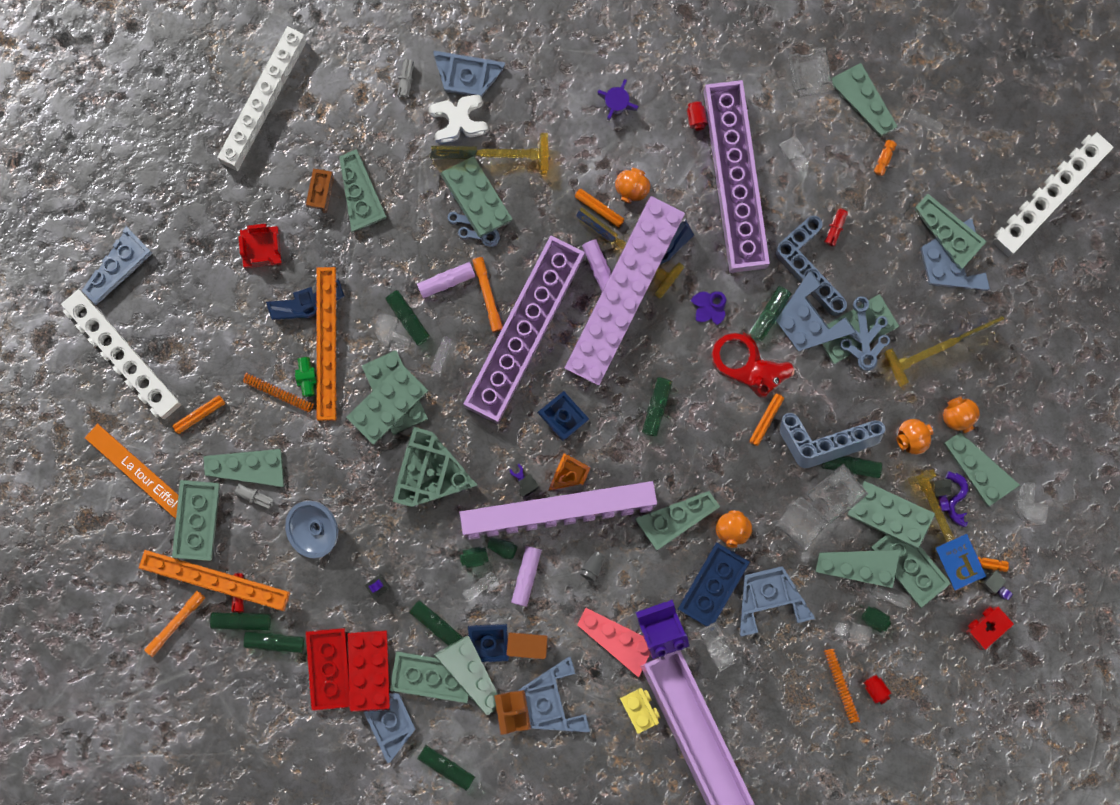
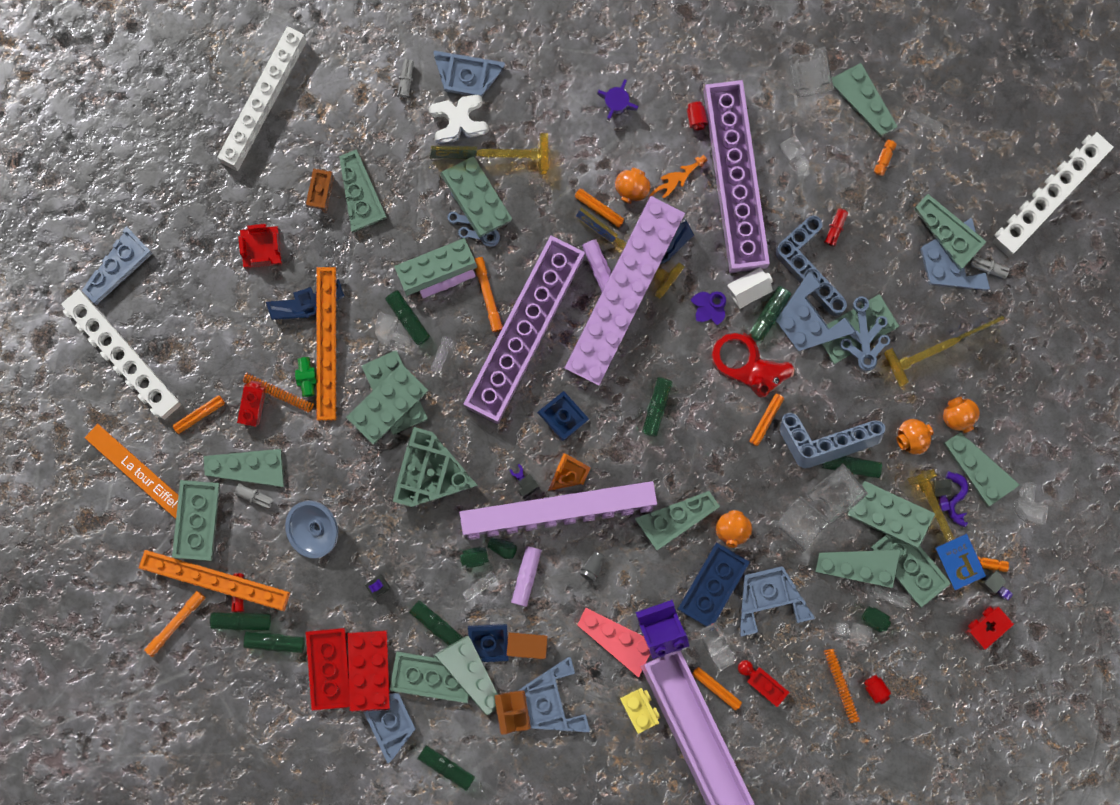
(252, 403): none -> red brick
(435, 266): none -> sand green plate
(674, 177): none -> orange piece
(716, 688): none -> orange axle
(750, 287): none -> white brick
(763, 683): none -> red plate
(990, 267): none -> light grey axle

